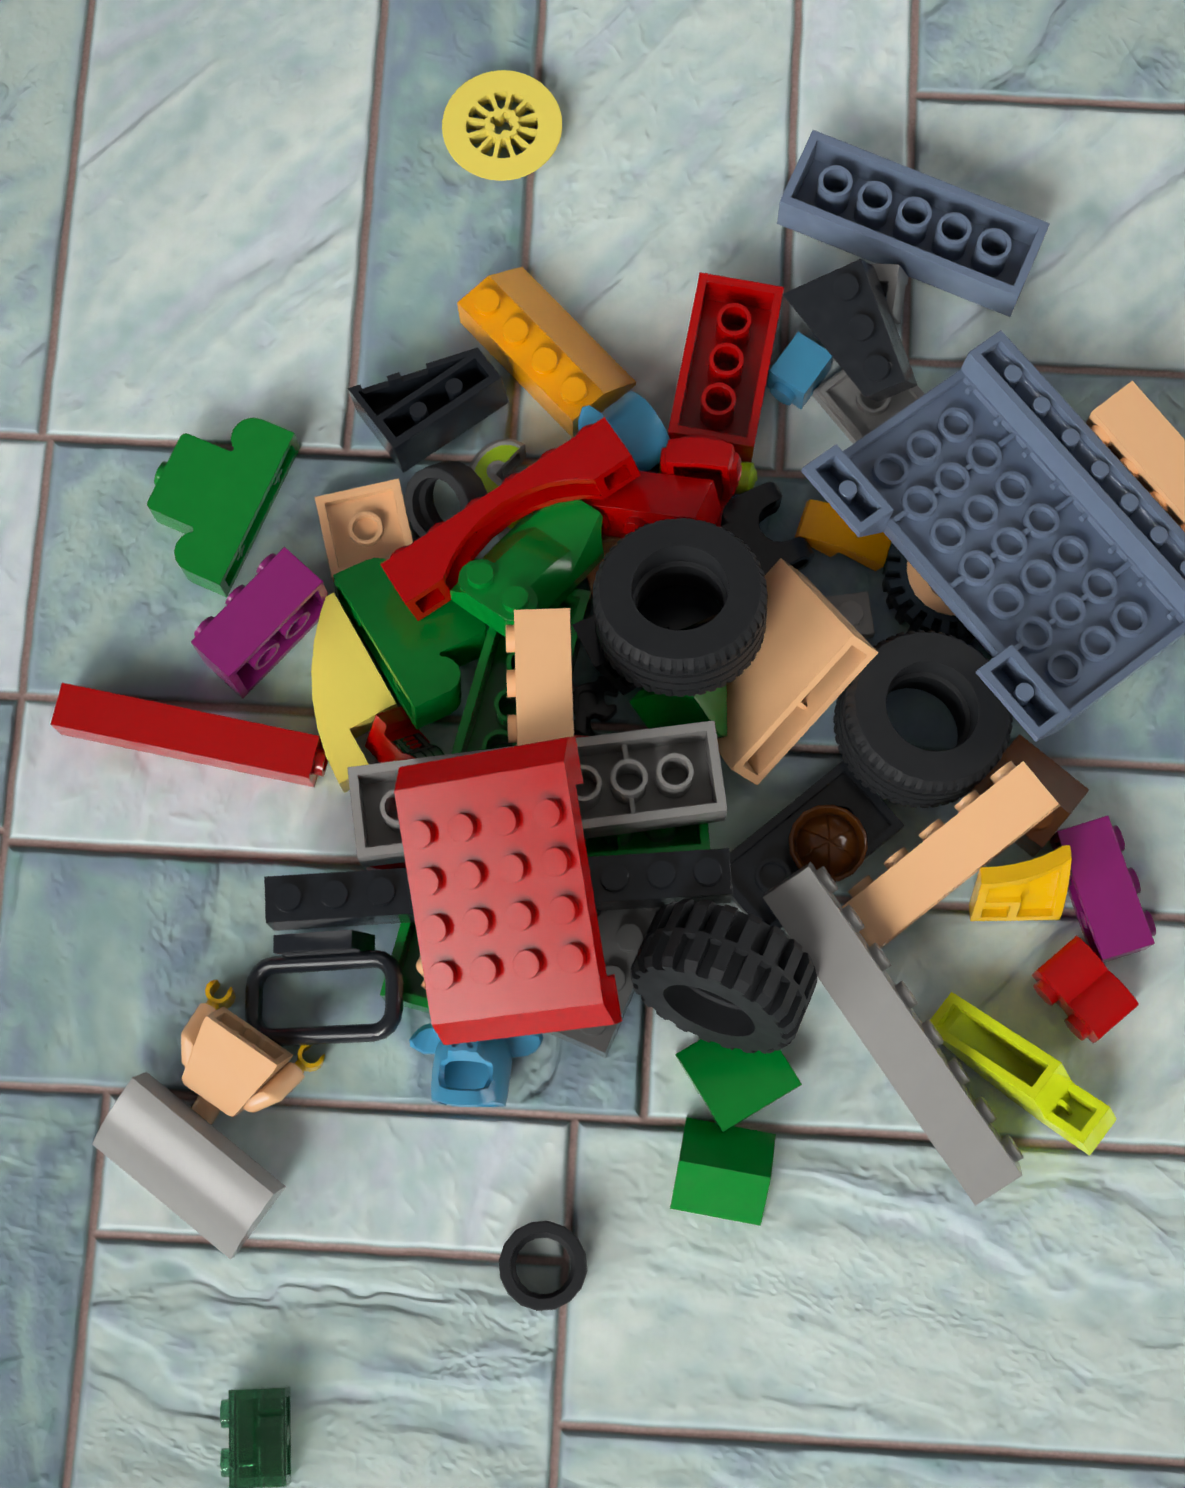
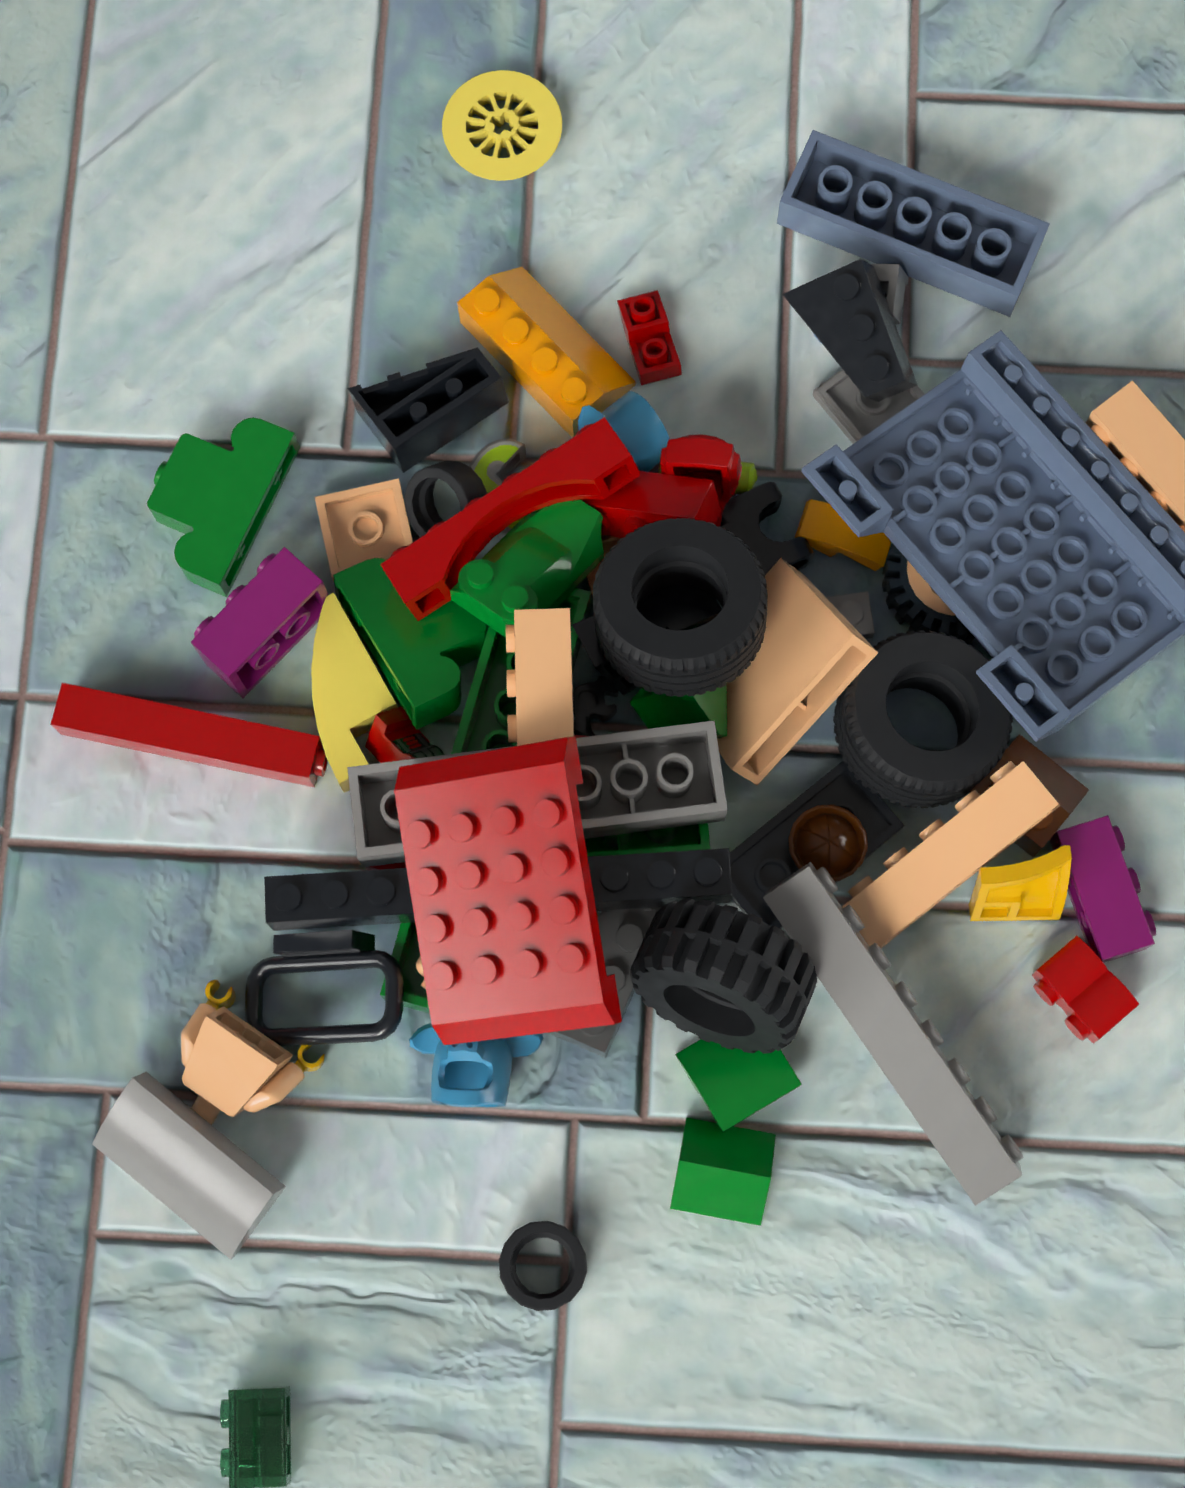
(649, 337): none -> red slope
(726, 361): red brick -> none
(798, 371): dark azure brick -> none
(1023, 1073): neon yellow slope -> none

